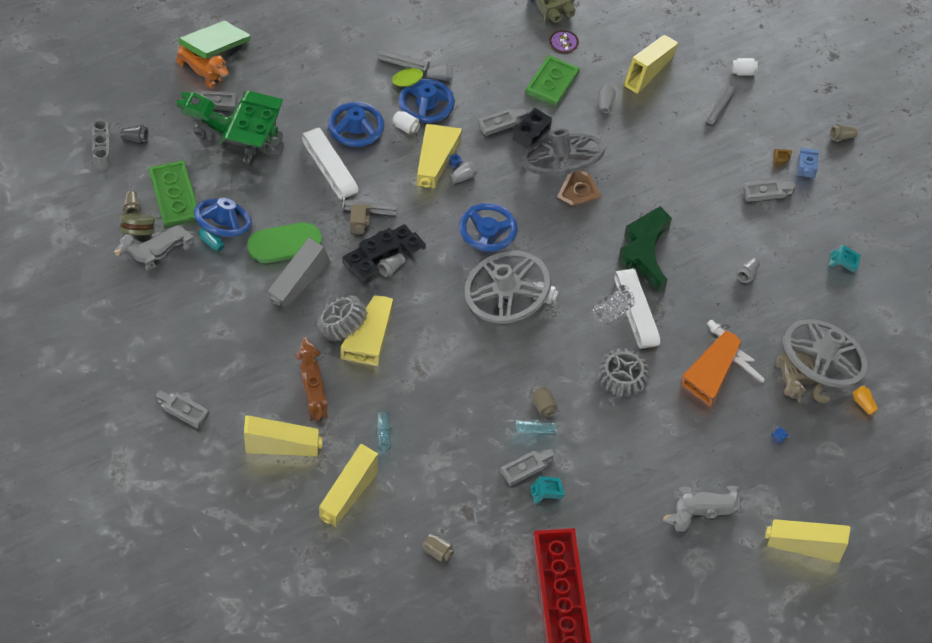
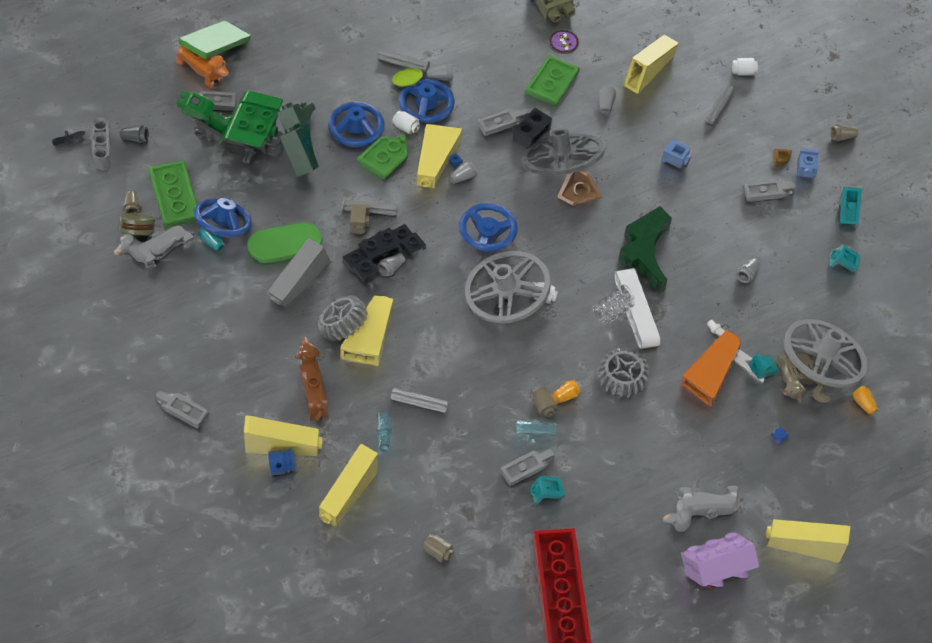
(68, 137): none -> black piece
(281, 461): none -> blue piece
(297, 136): none -> dark green arch
(329, 163): white beam -> none
(384, 155): none -> bright green tile
(419, 400): none -> light grey axle
(566, 392): none -> light orange cone
(676, 154): none -> medium blue brick
(720, 560): none -> lavender piece
(763, 366): none -> teal bracket
(850, 205): none -> teal slope

